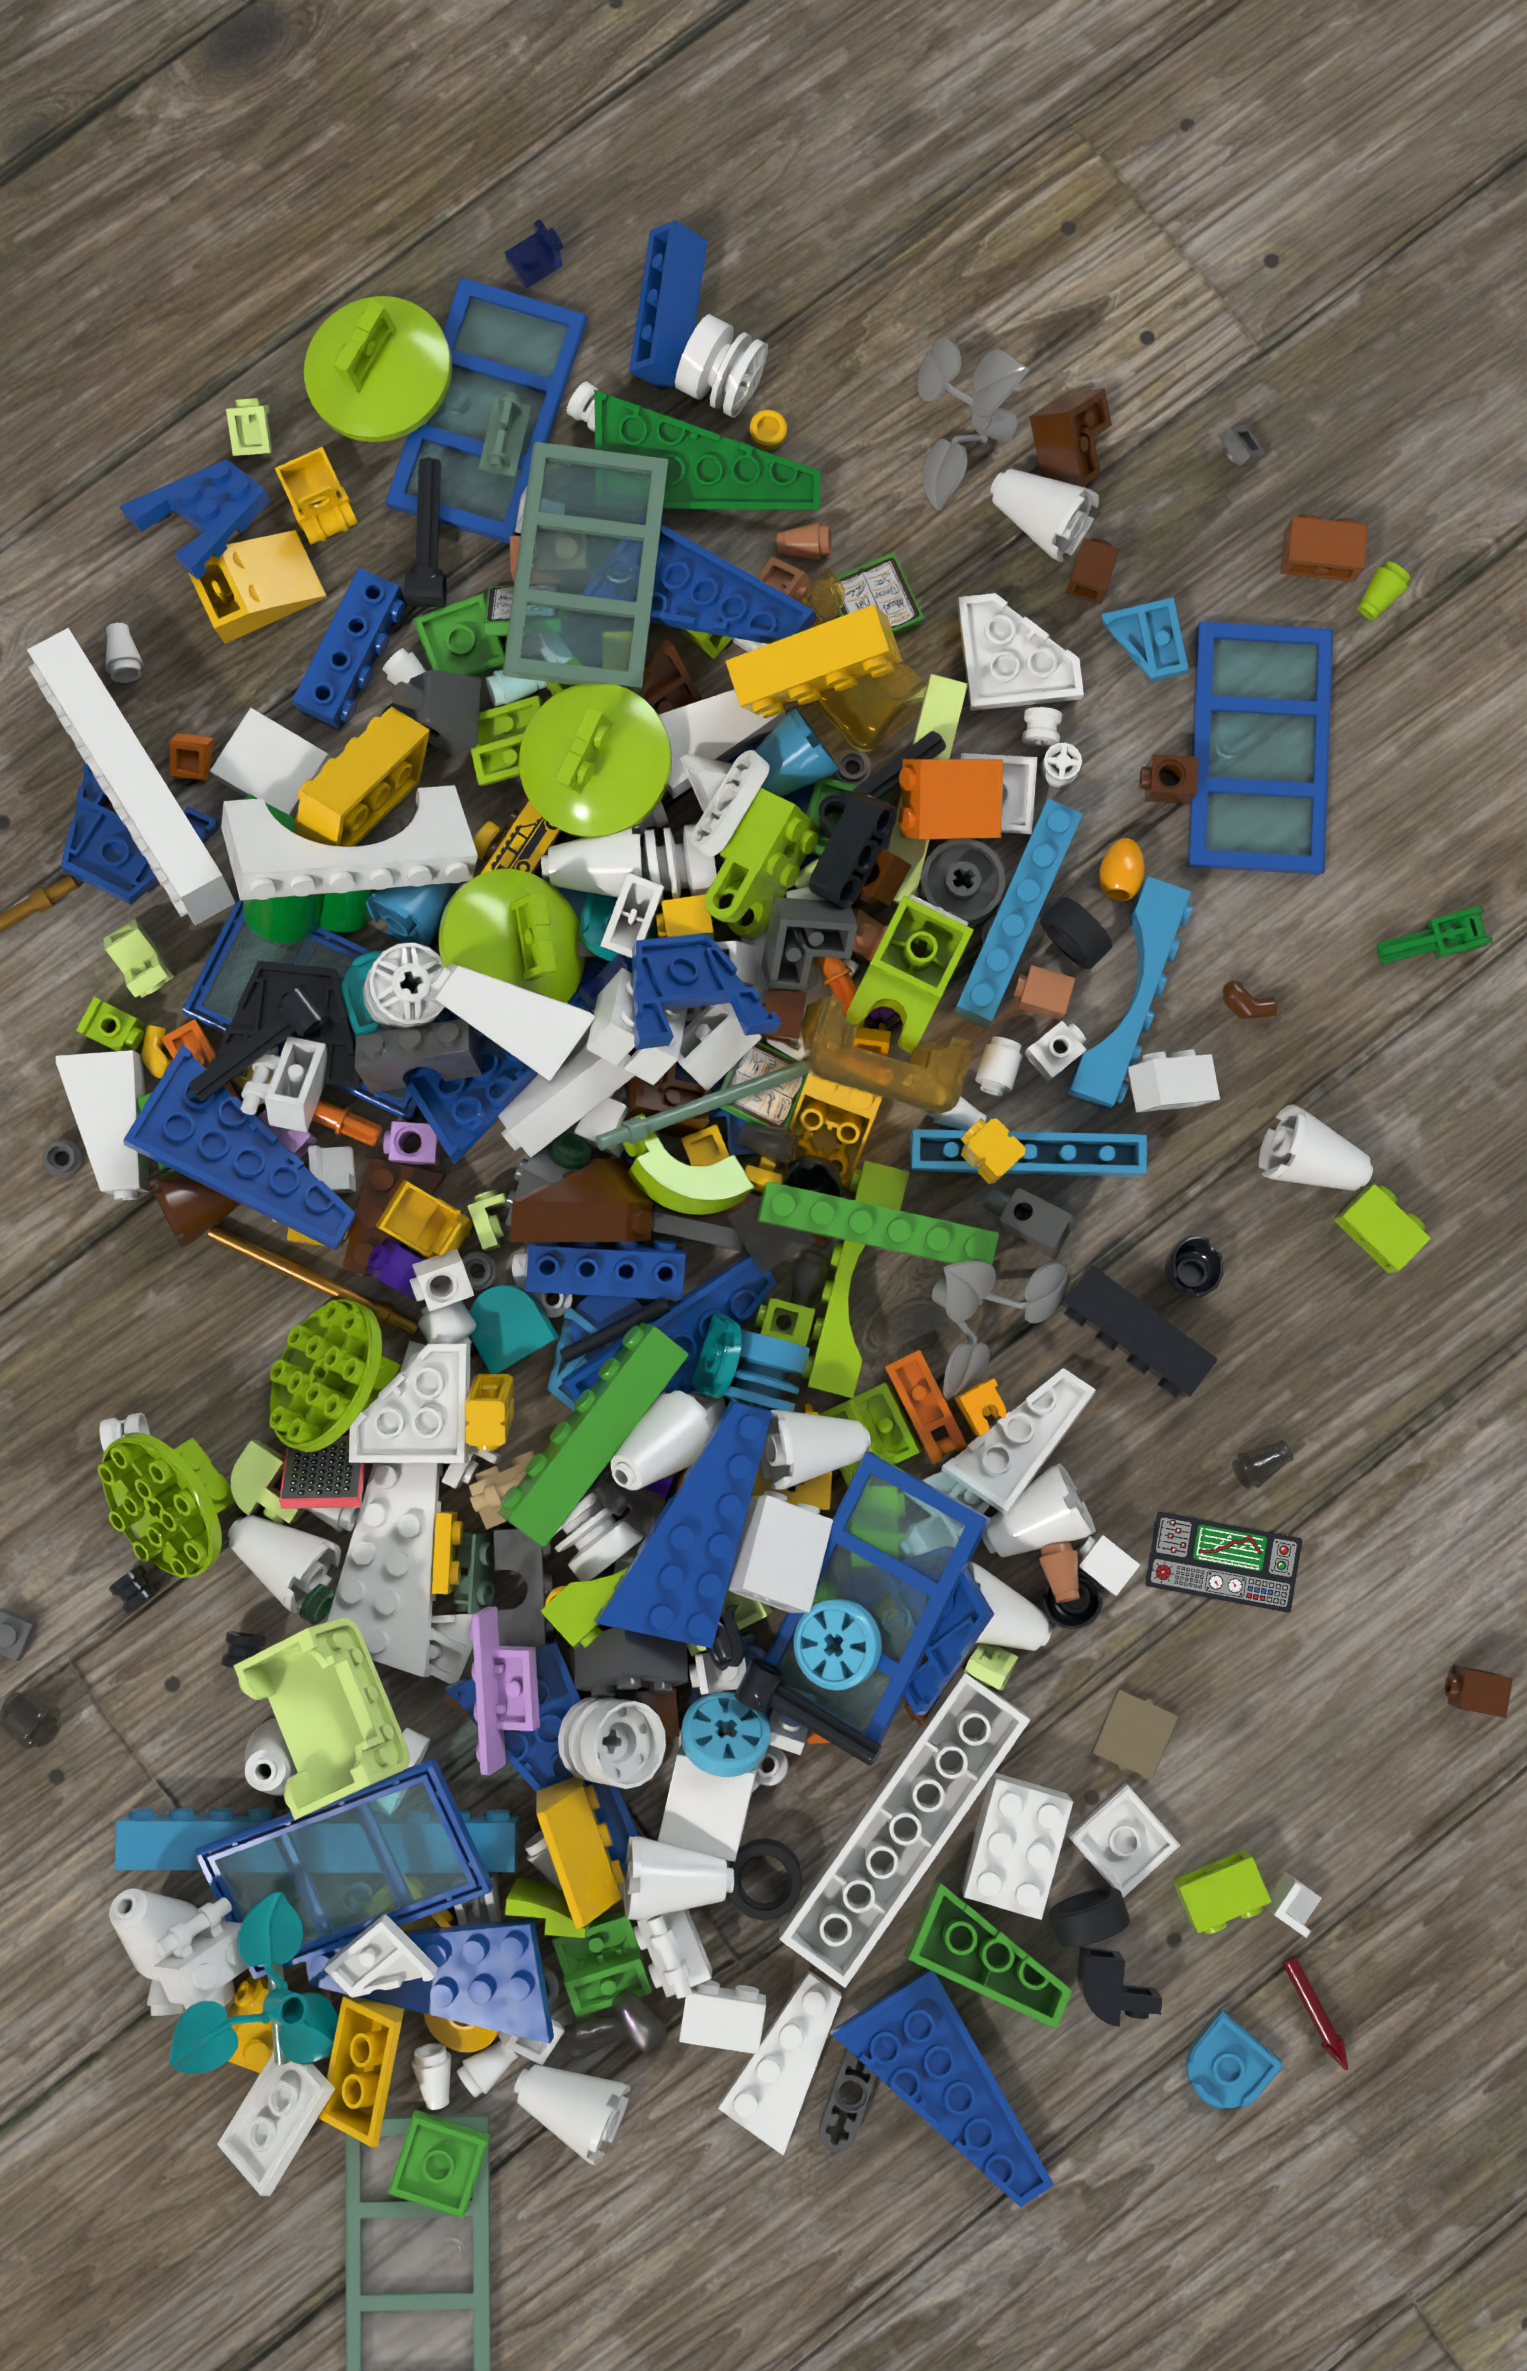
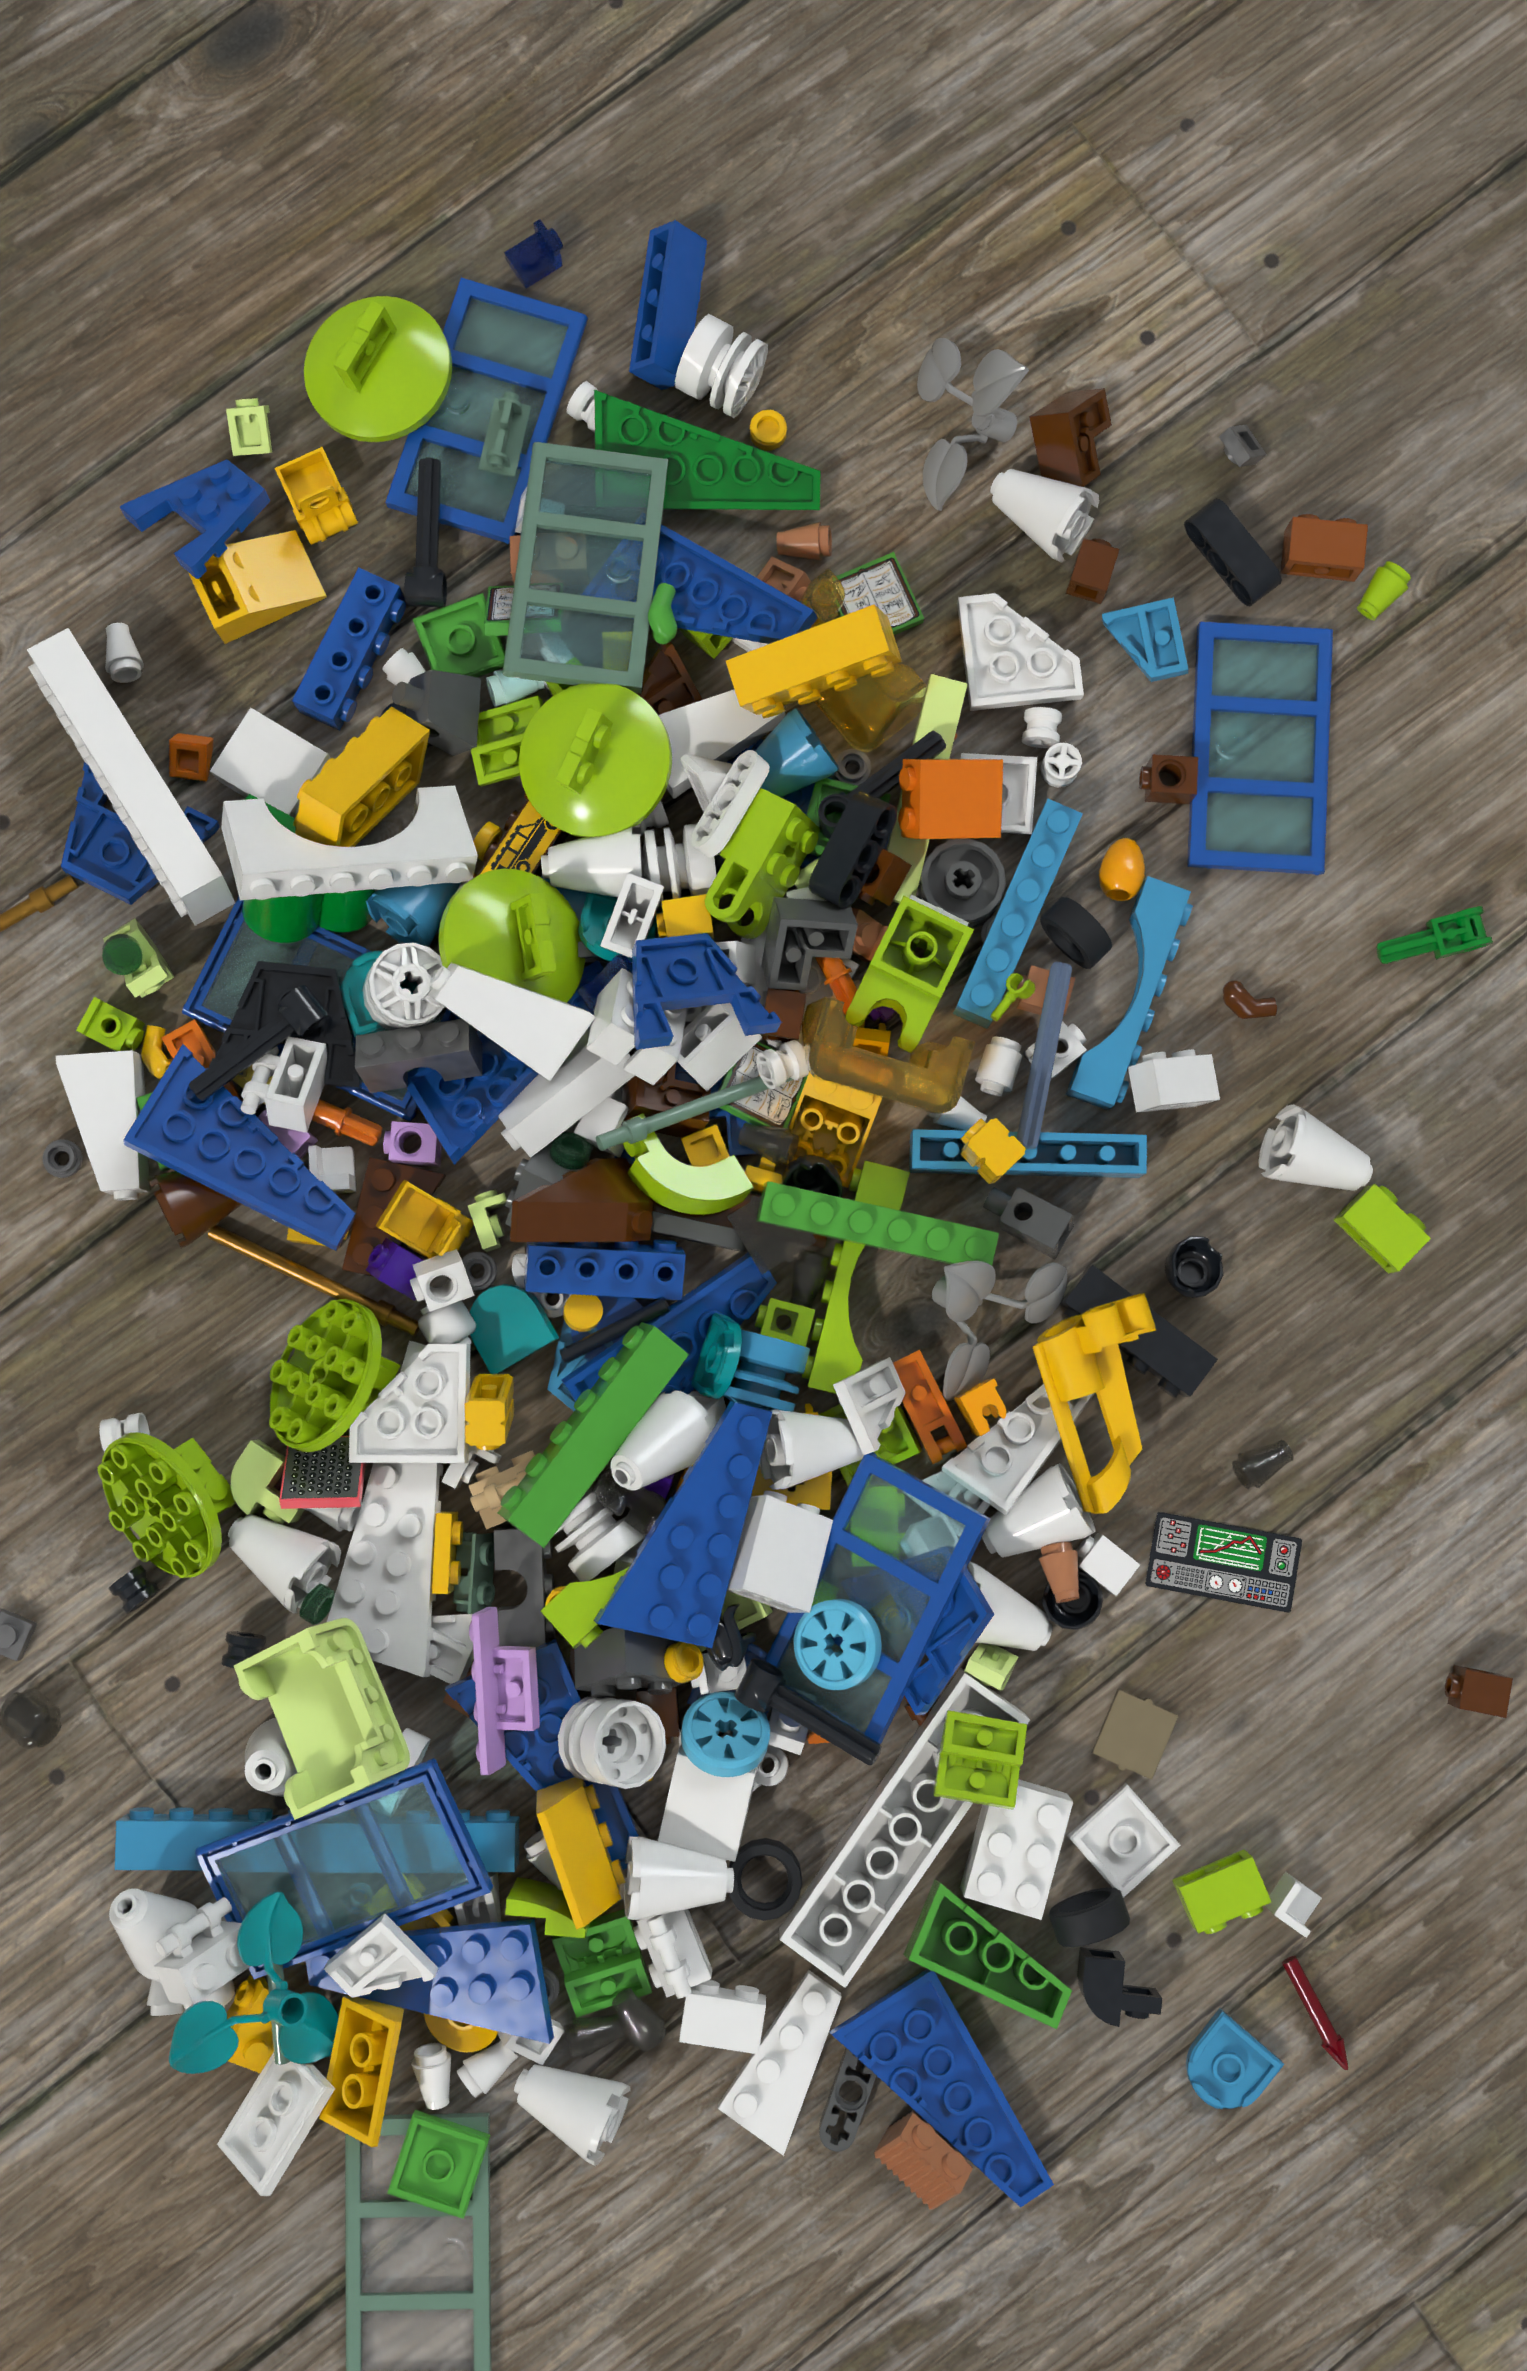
(122, 954): none -> clear green tile
(582, 1312): none -> yellow tile
(661, 615): none -> bright green arm
(683, 1662): none -> yellow tile
(782, 1064): none -> white wheel
(870, 1401): none -> white wing
(923, 2160): none -> nougat brick
(980, 1760): none -> lime slope
(1023, 993): none -> lime hand
(1044, 1054): none -> sand blue axle
(1084, 1359): none -> yellow panel
(1232, 552): none -> black beam

